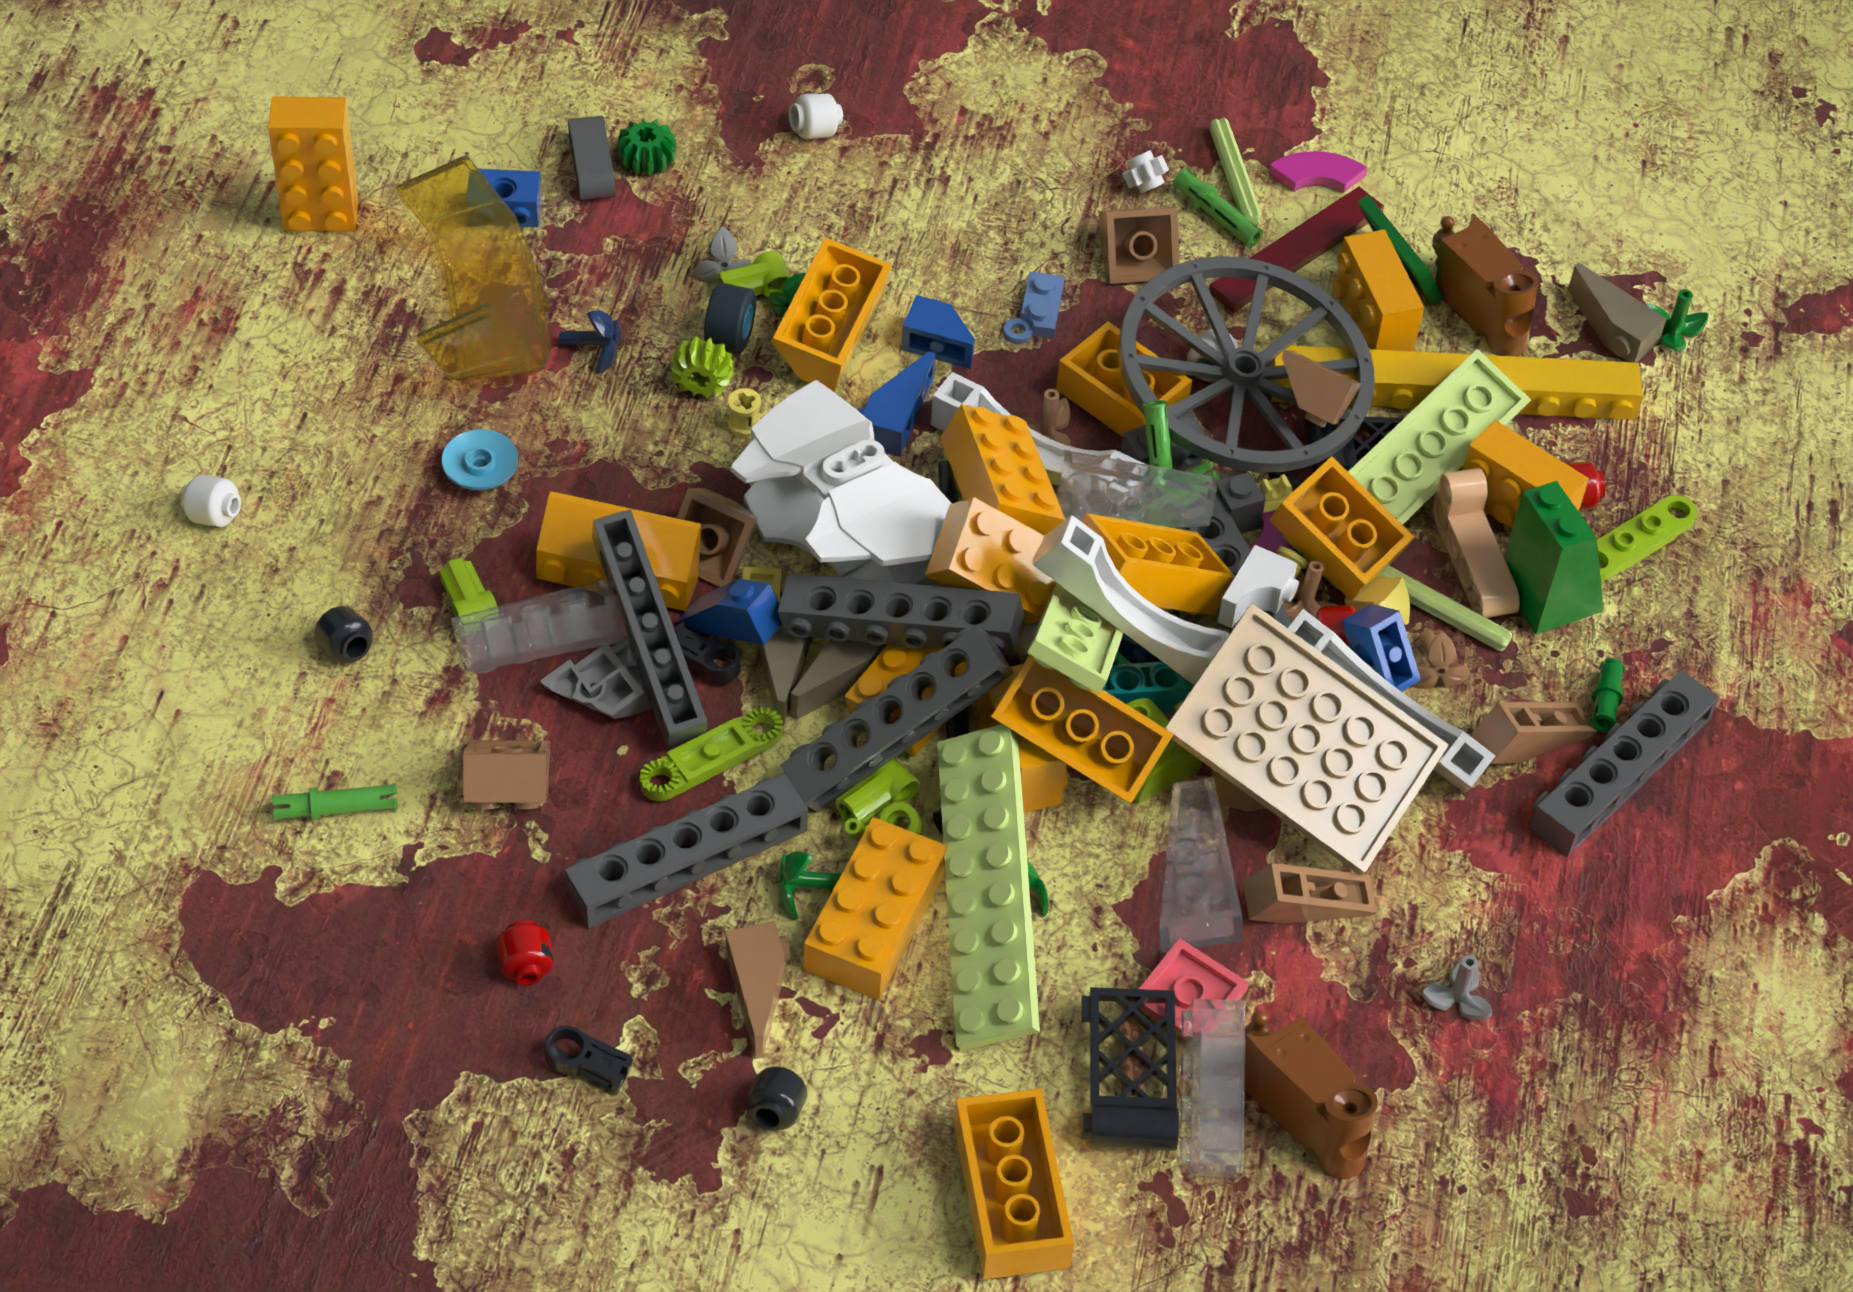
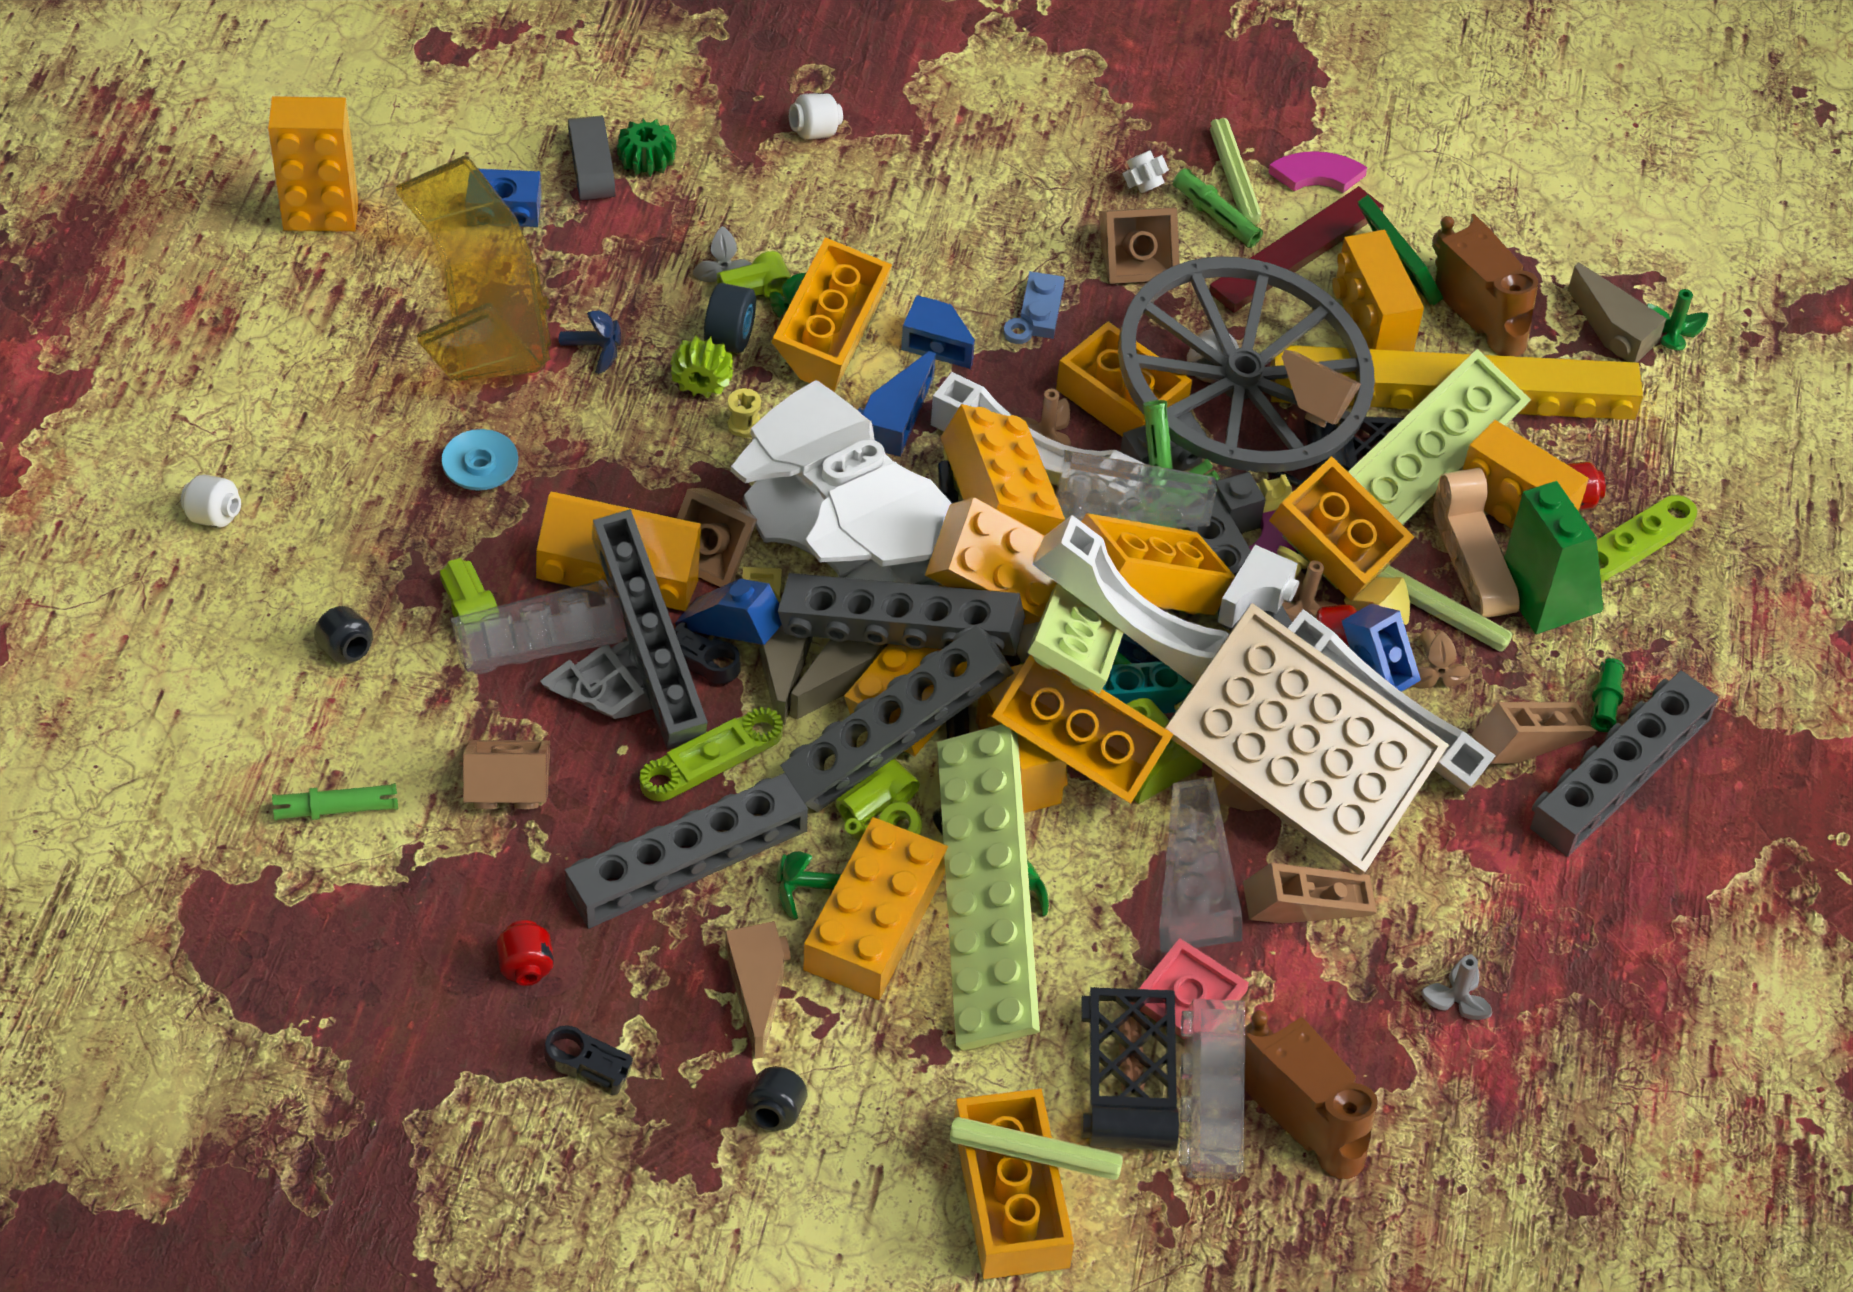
(1036, 1148): none -> yellowish green axle

